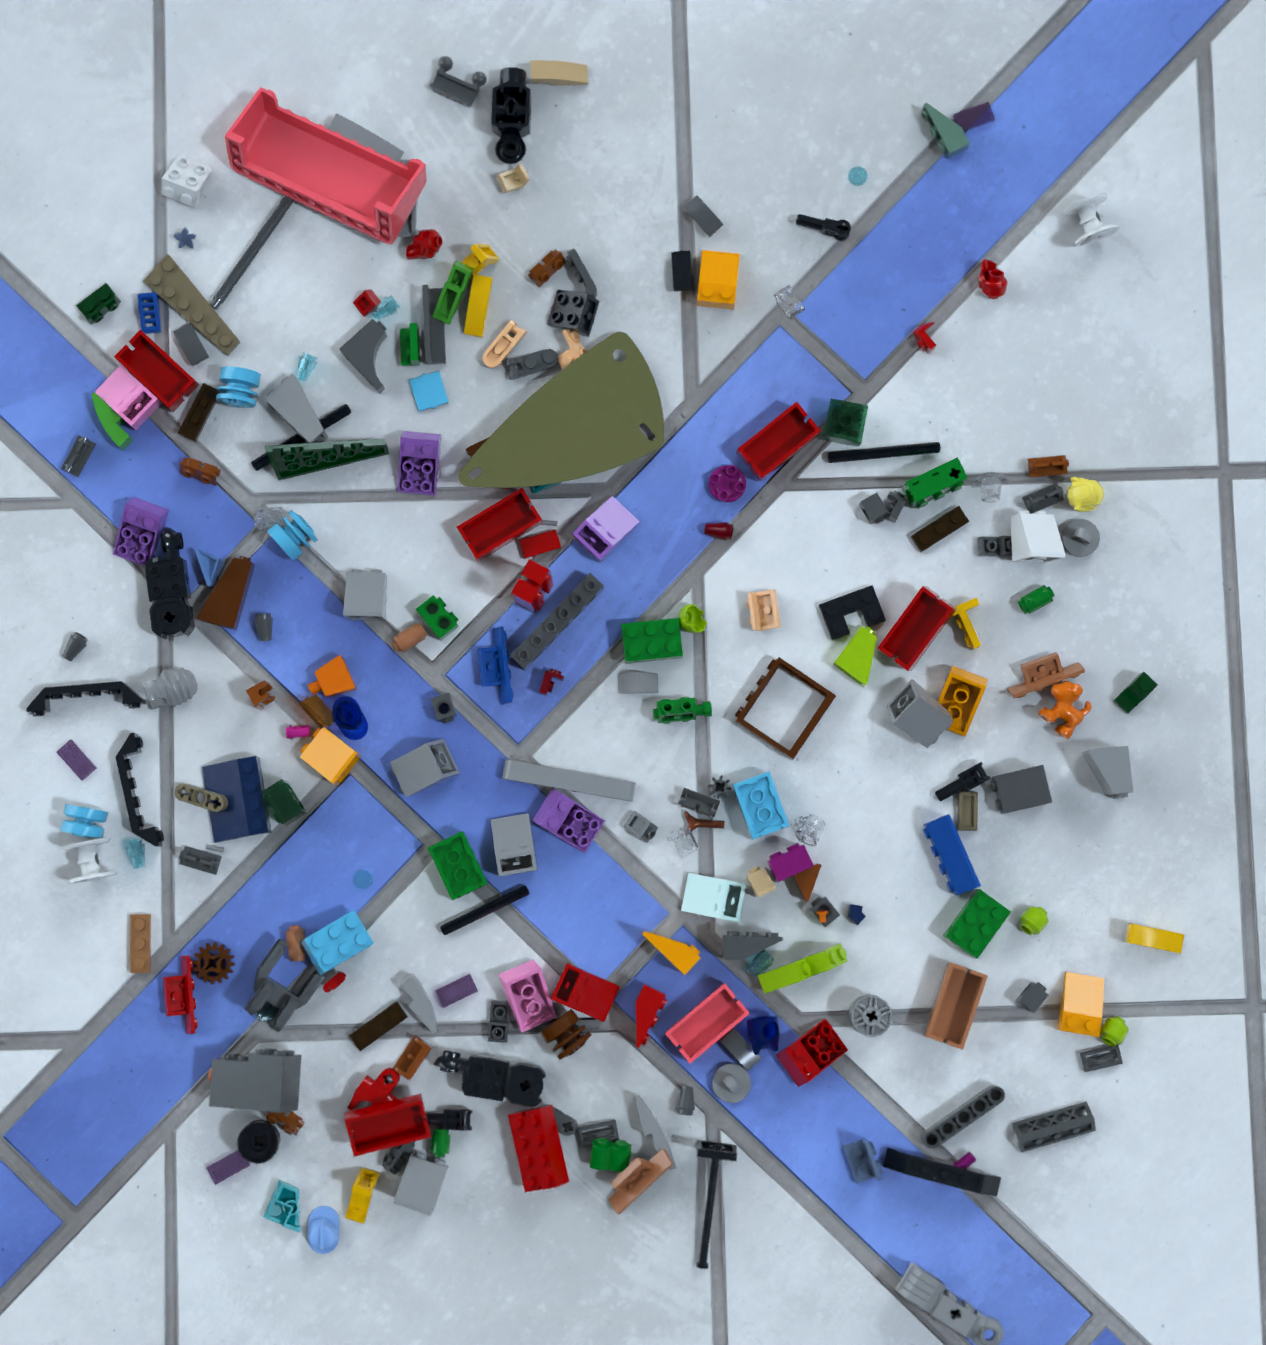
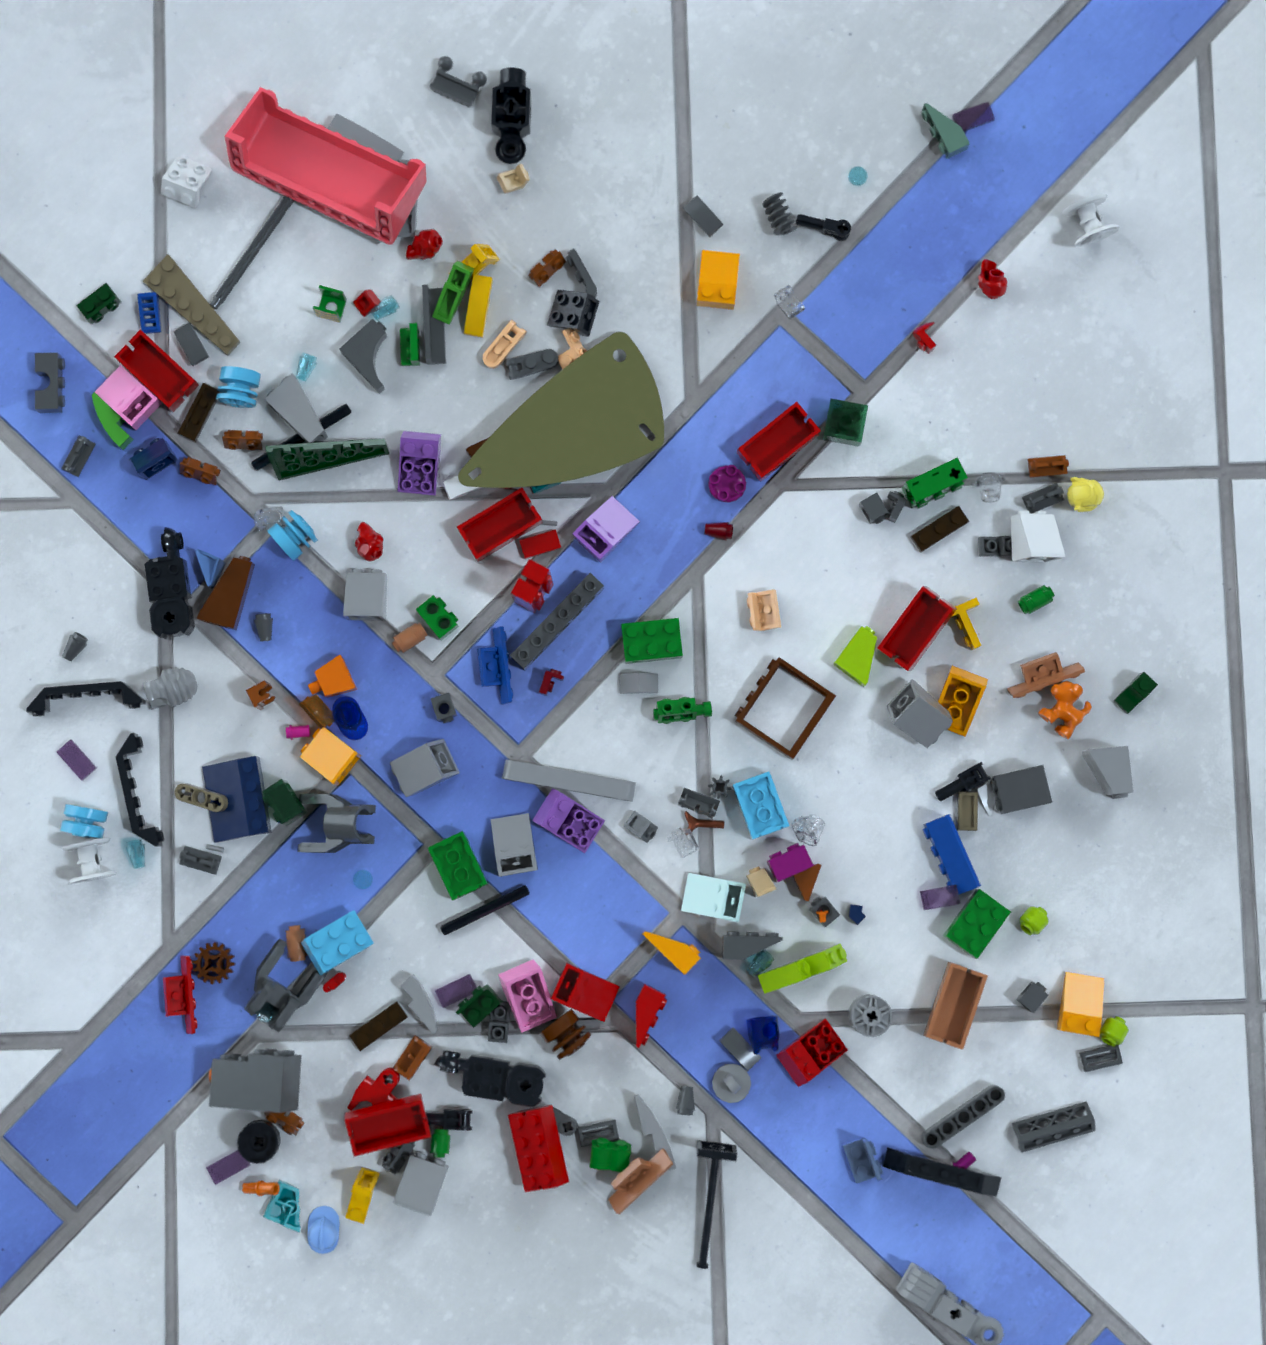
(51, 398): none -> dark grey arch
(140, 530): medium lavender slope -> none
(140, 943): medium nougat plate -> none
(153, 458): none -> dark blue slope
(184, 238): sand blue plant -> none
(234, 440): none -> dark orange hinge
(261, 1188): none -> orange axle
(330, 295): none -> green piece
(338, 823): none -> dark grey piece
(369, 543): none -> red head
(428, 391): medium azure piece -> none
(455, 489): none -> white slope
(479, 1005): none -> dark green bracket
(558, 73): tan slope -> none
(682, 271): black slope -> none
(691, 619): lime hair -> none
(707, 1023): coral piece -> none
(777, 214): none -> dark grey piece
(835, 610): black plate -> none
(884, 452): black axle -> none
(940, 897): none -> clear purple tile
(987, 797): none -> white sticker
(1080, 538): light grey tile -> none
(1154, 938): yellow slope -> none

